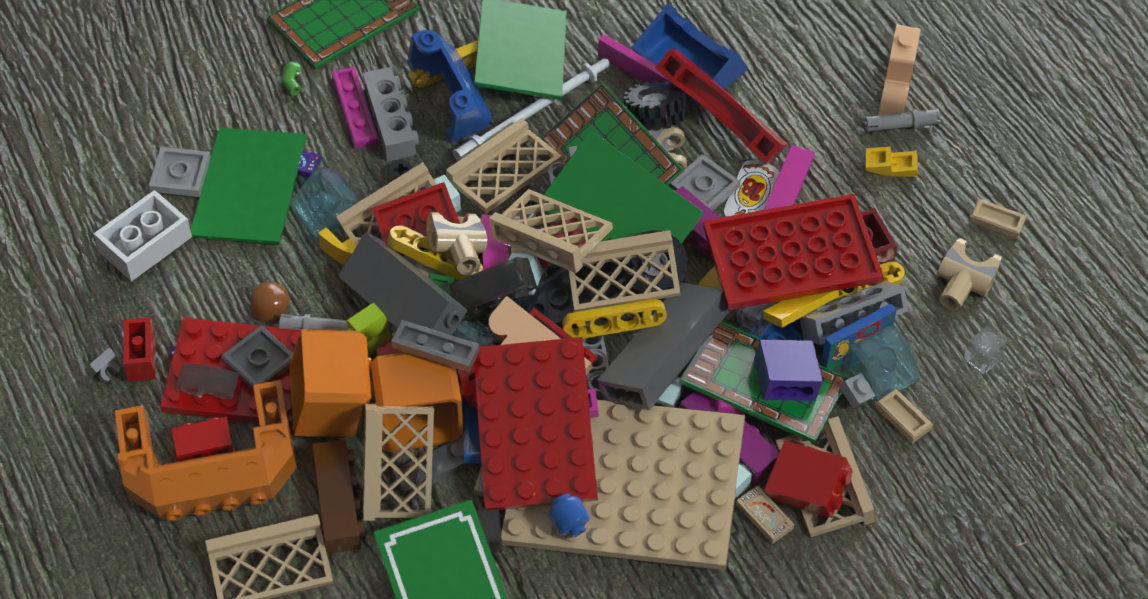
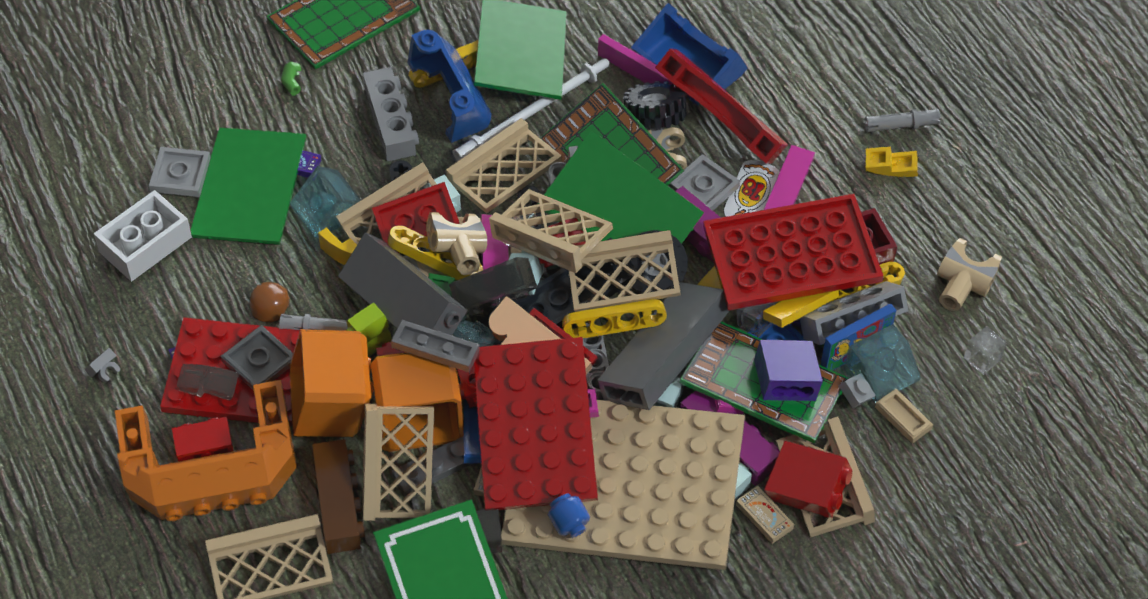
(139, 349): red brick -> none
(355, 108): dark pink tile -> none
(899, 70): light nougat brick -> none
(997, 218): tan tile -> none

